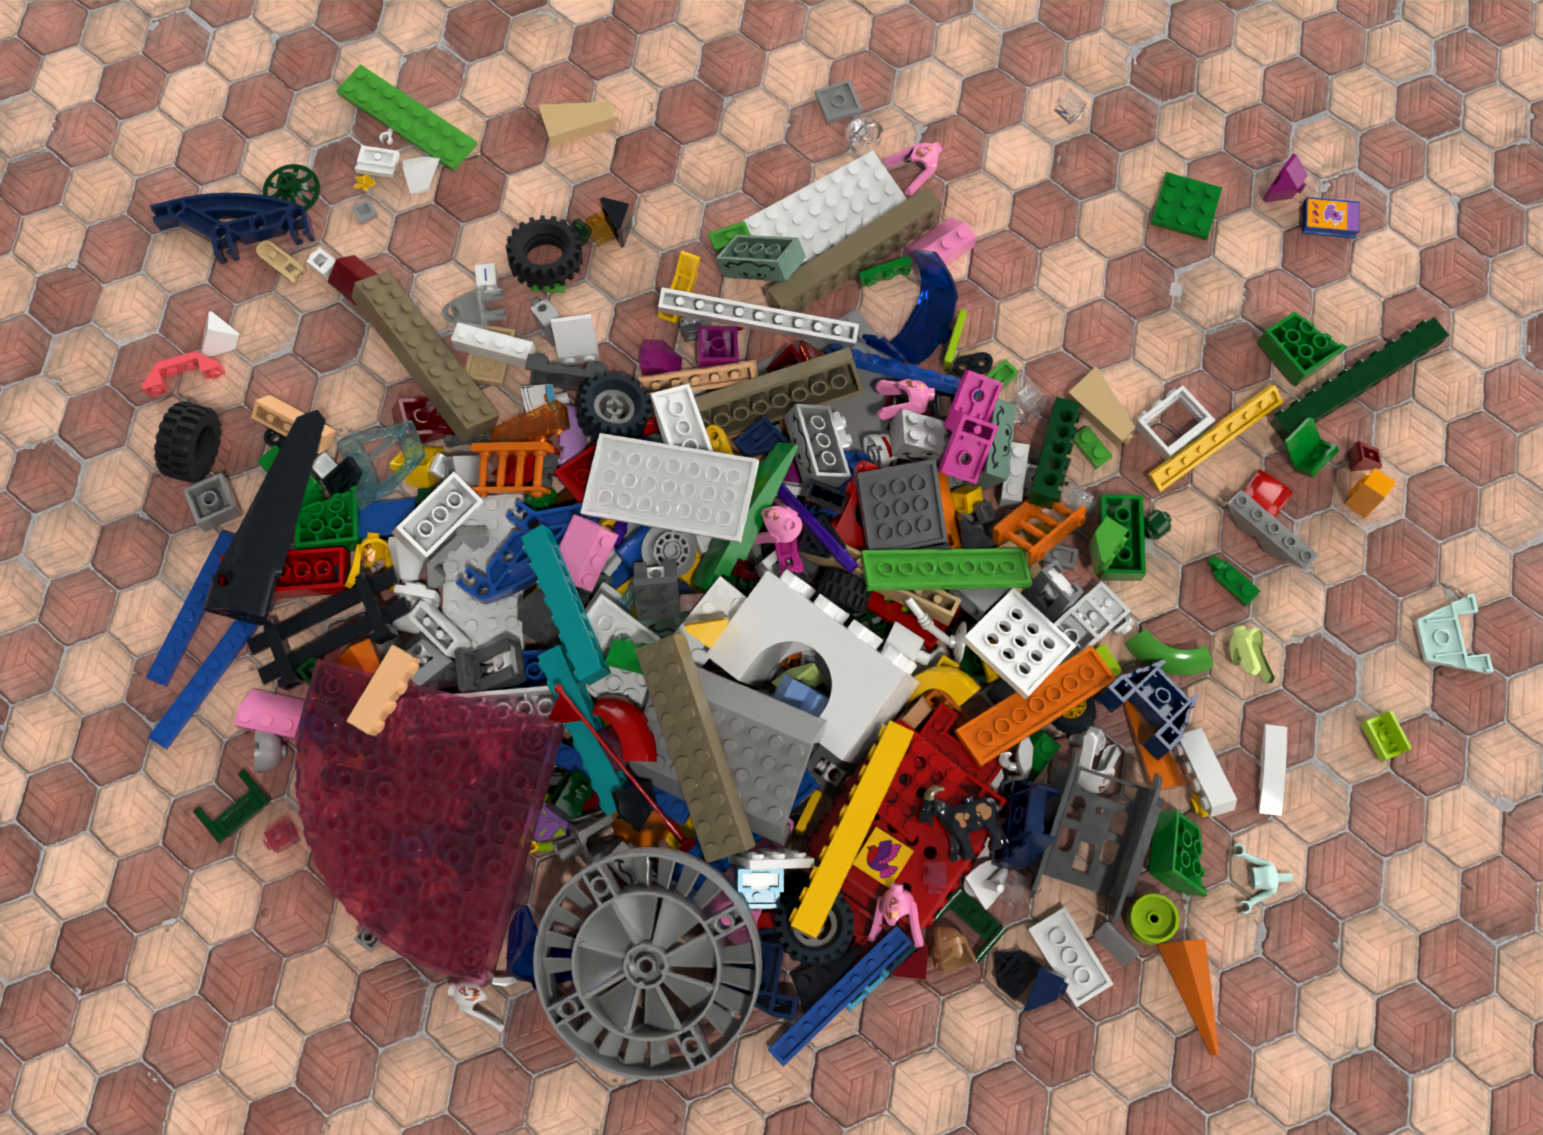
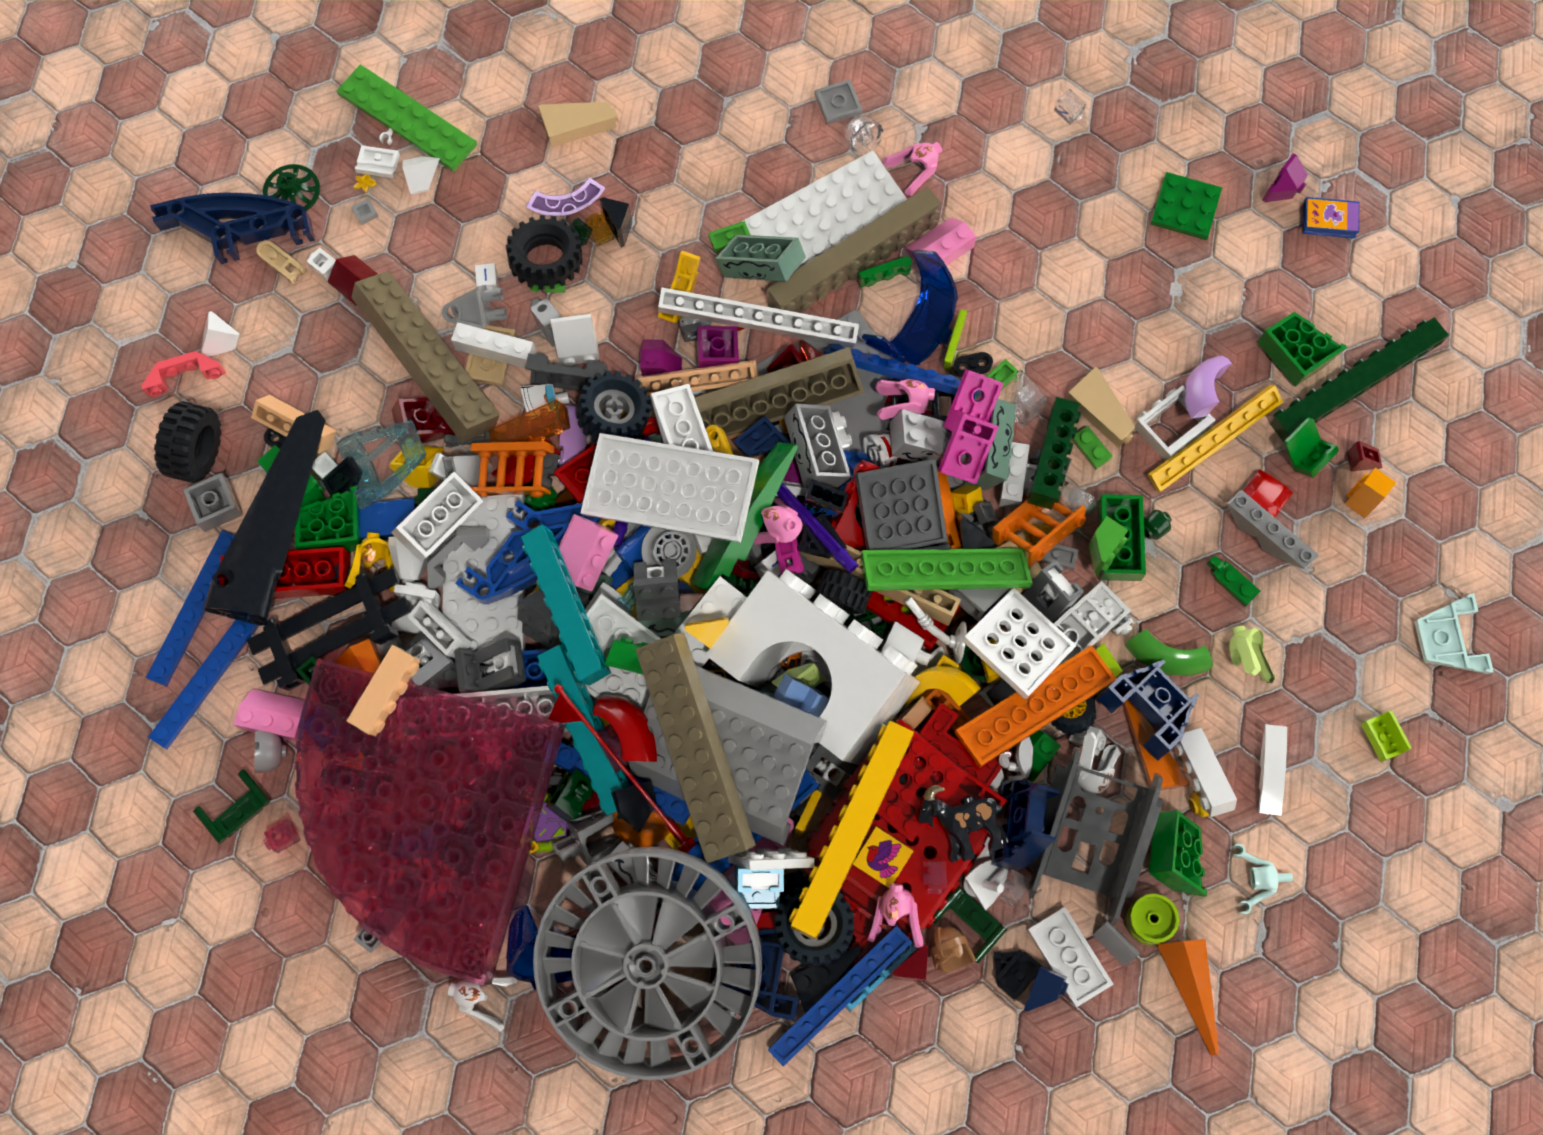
(567, 203): none -> lavender brick
(1200, 387): none -> lavender brick

